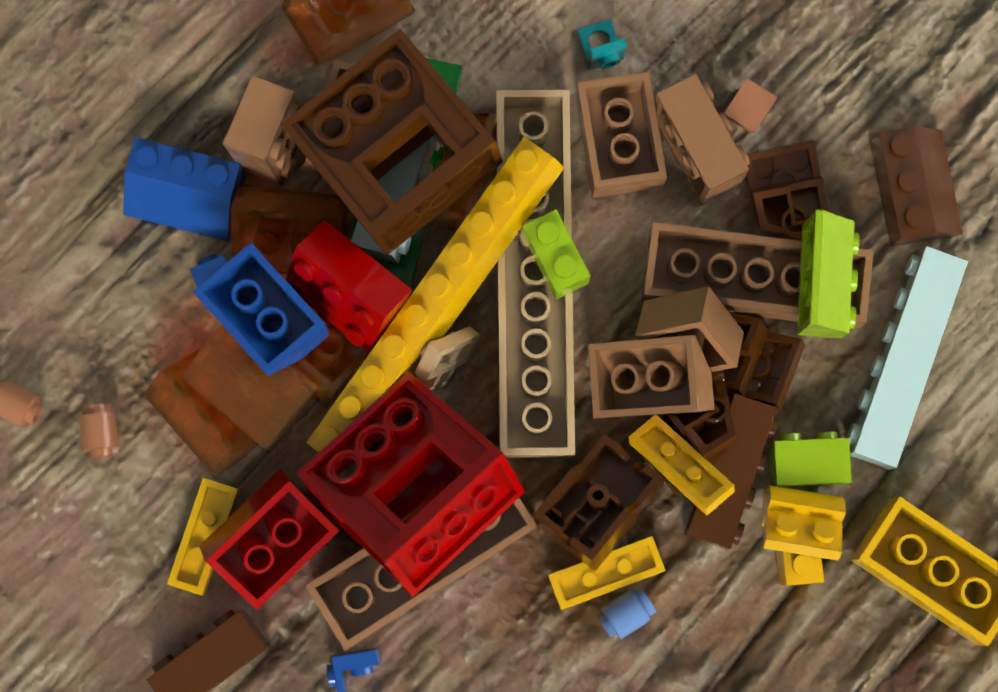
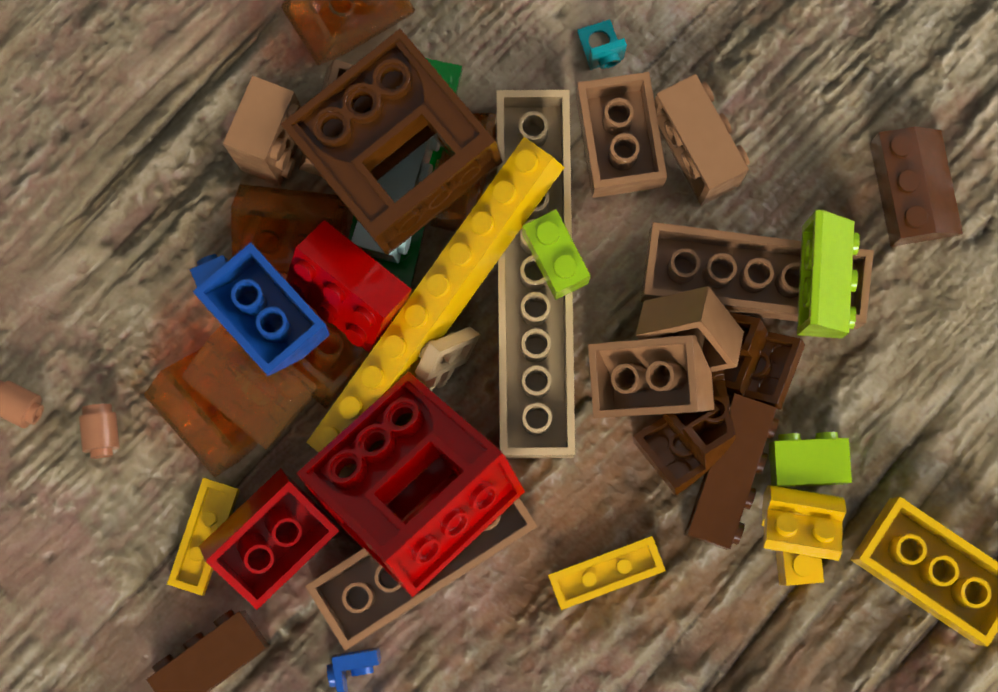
(181, 188): blue slope -> none
(598, 502): reddish brown piece -> none
(626, 613): medium blue brick -> none
(681, 464): yellow plate -> none
(750, 106): nougat panel -> none
(785, 187): reddish brown slope -> none
(906, 358): light aqua brick -> none

